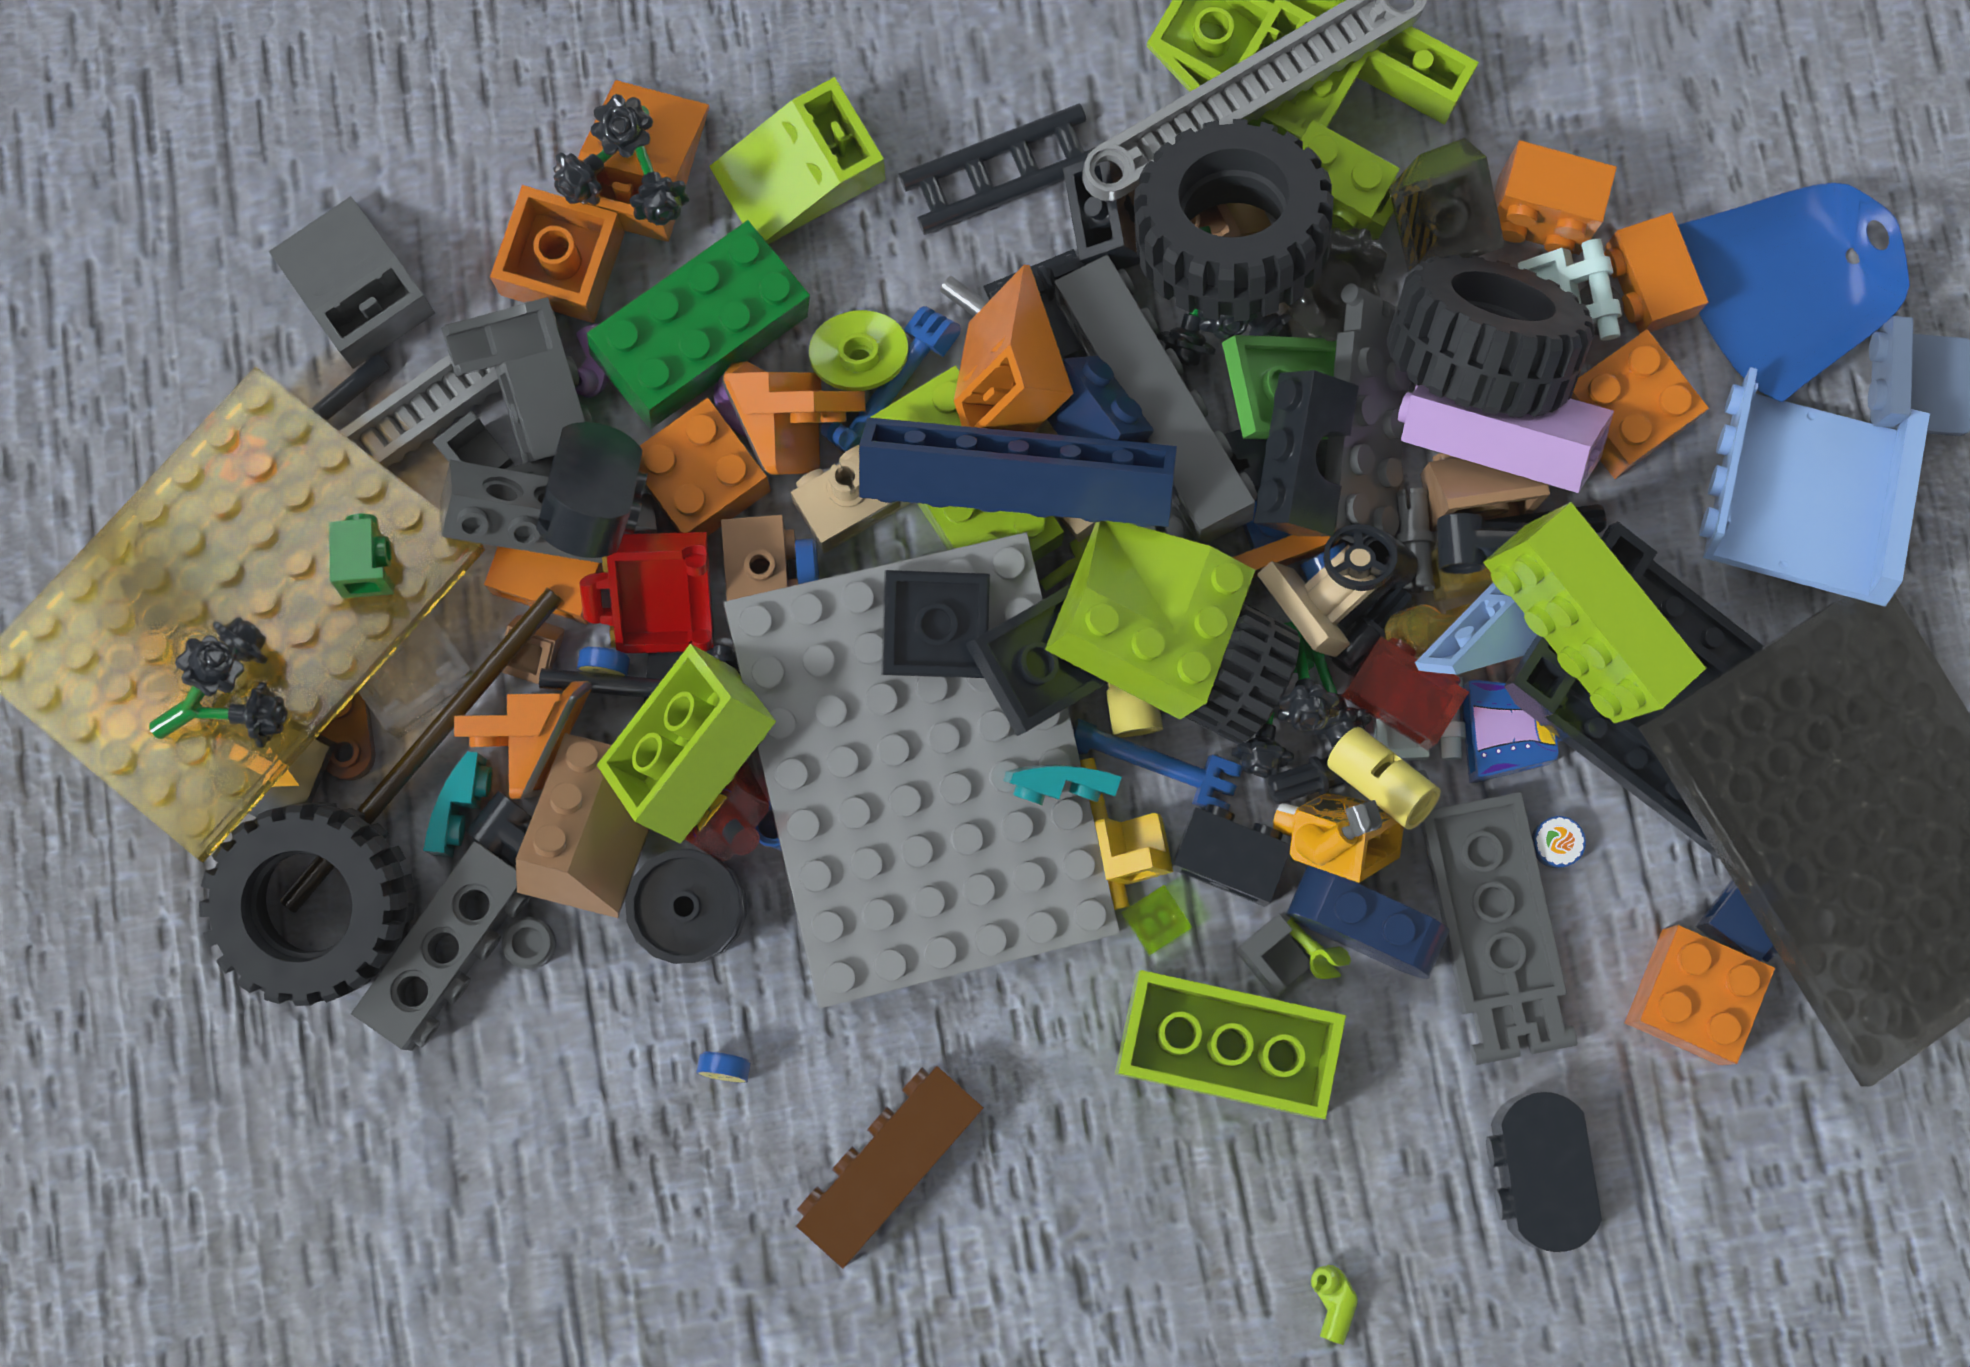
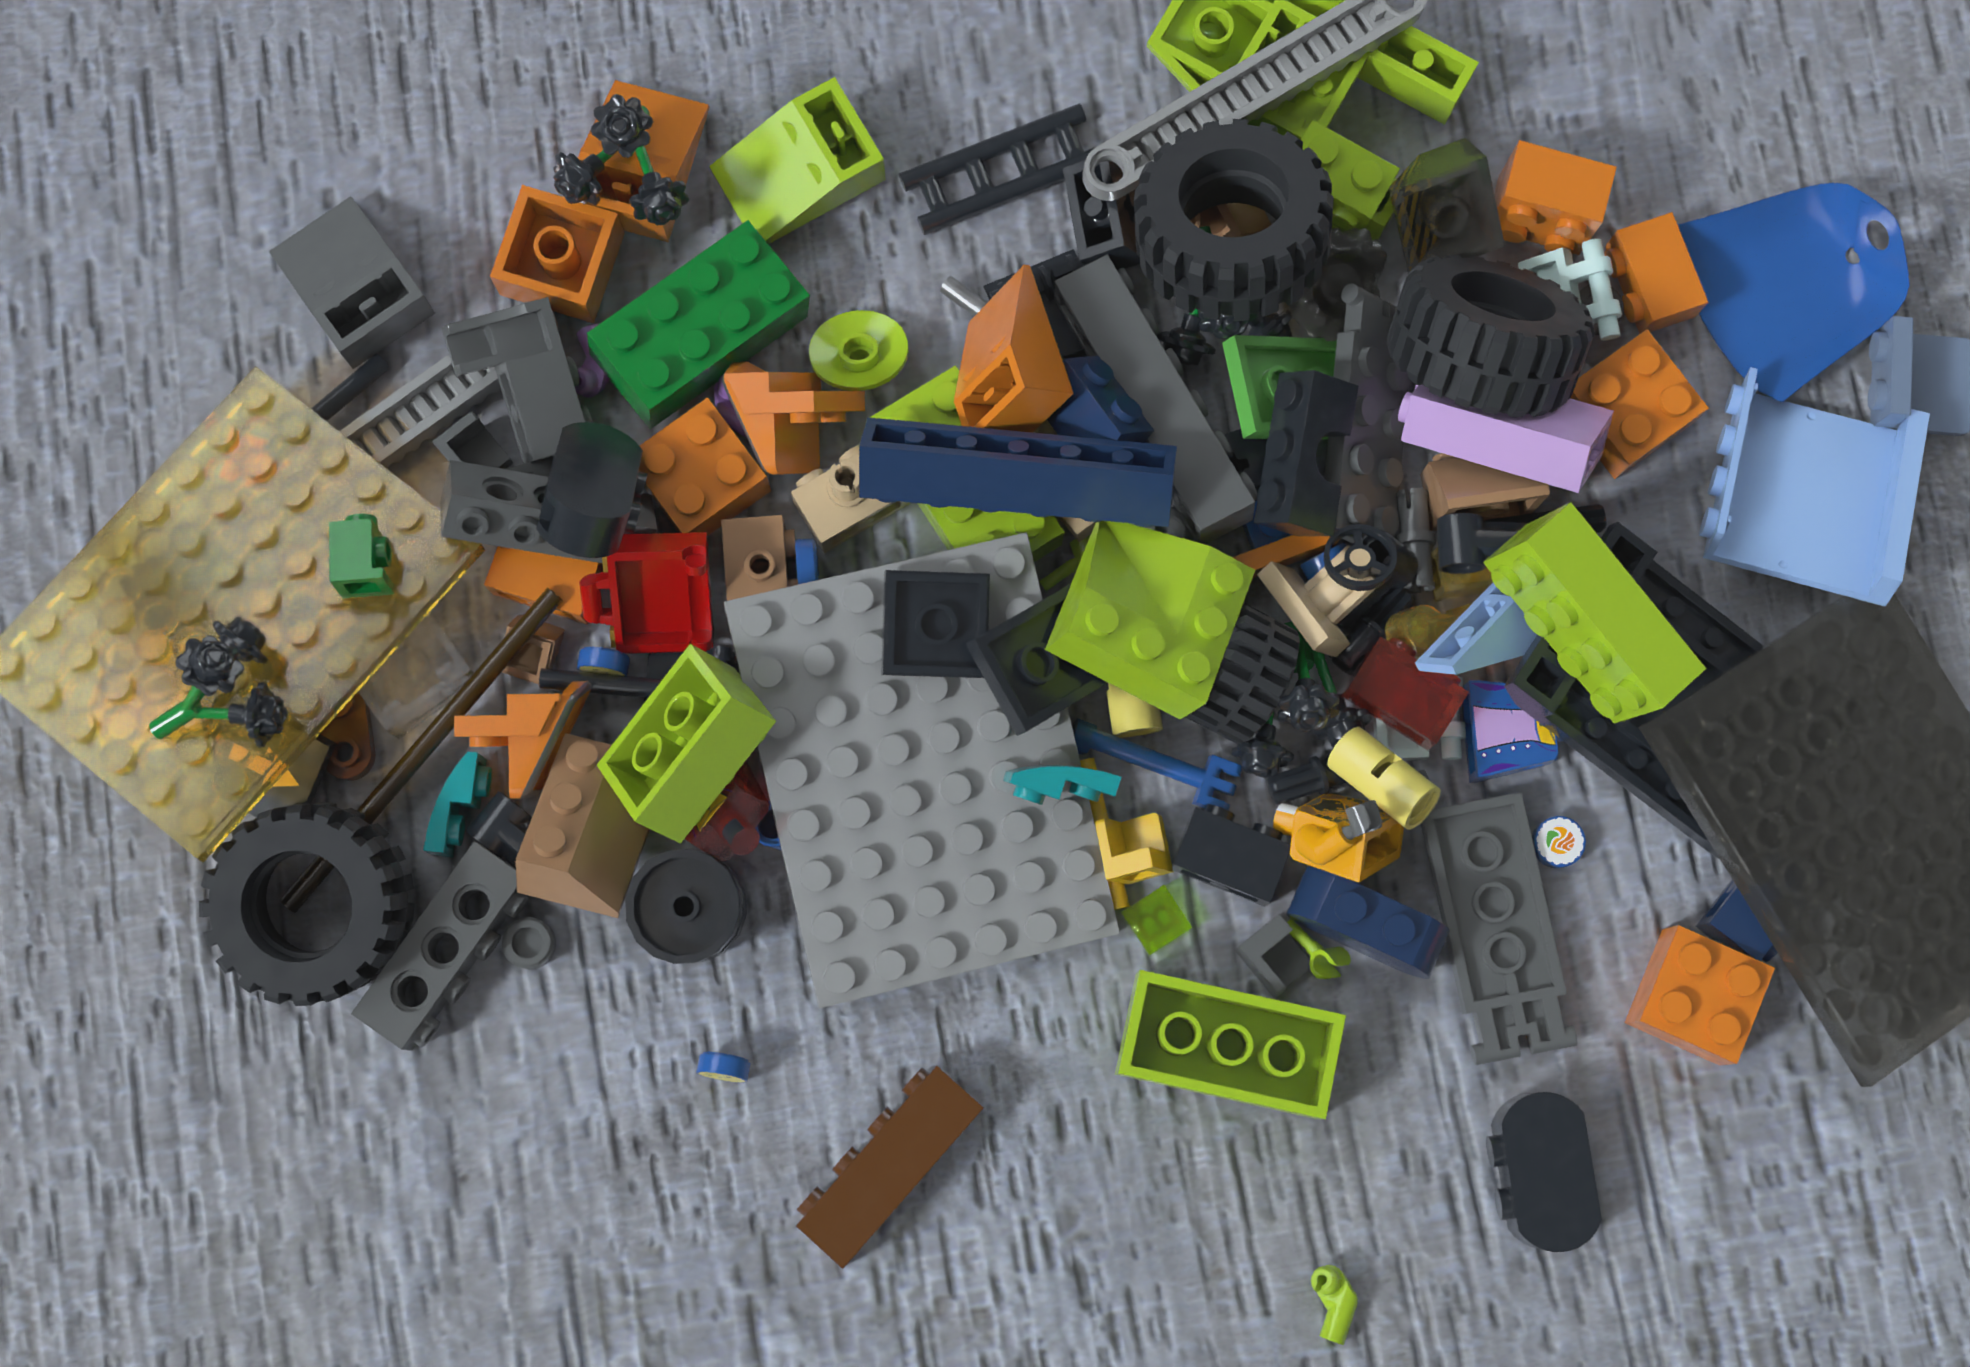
(928, 332): blue hinge -> none

